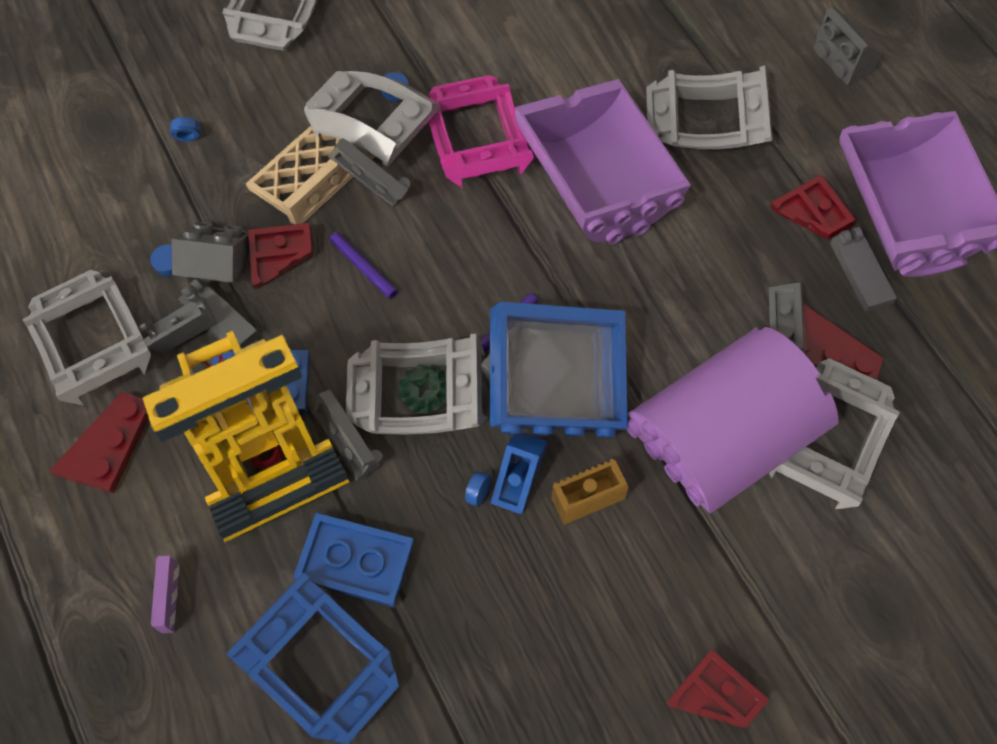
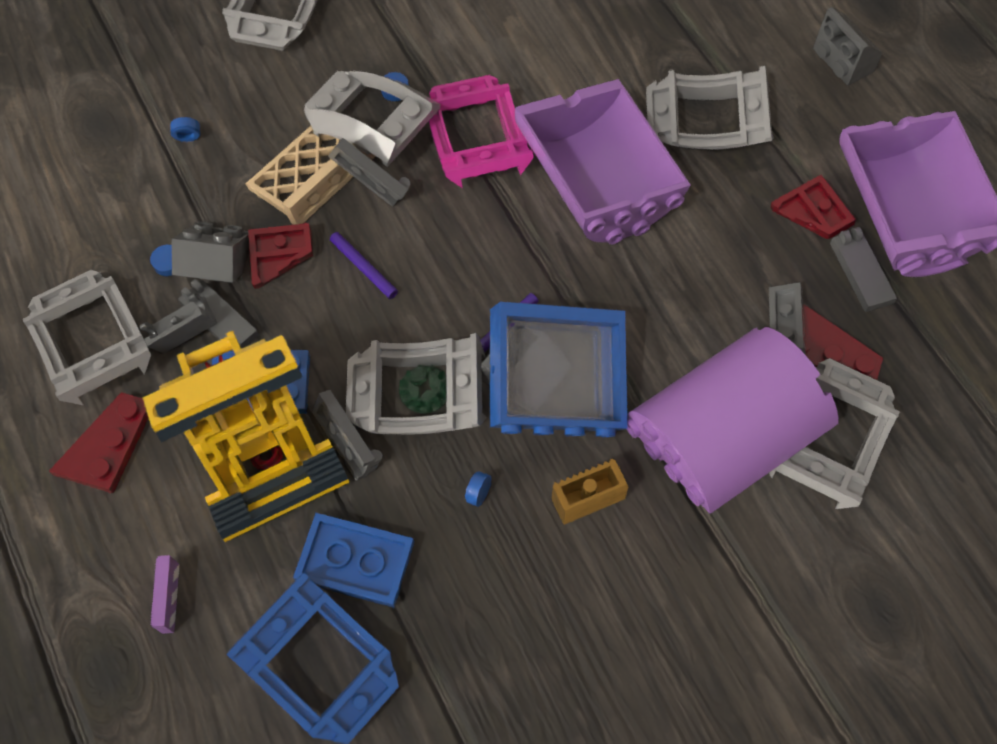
(518, 471): blue slope -> none
(719, 693): dark red wing -> none

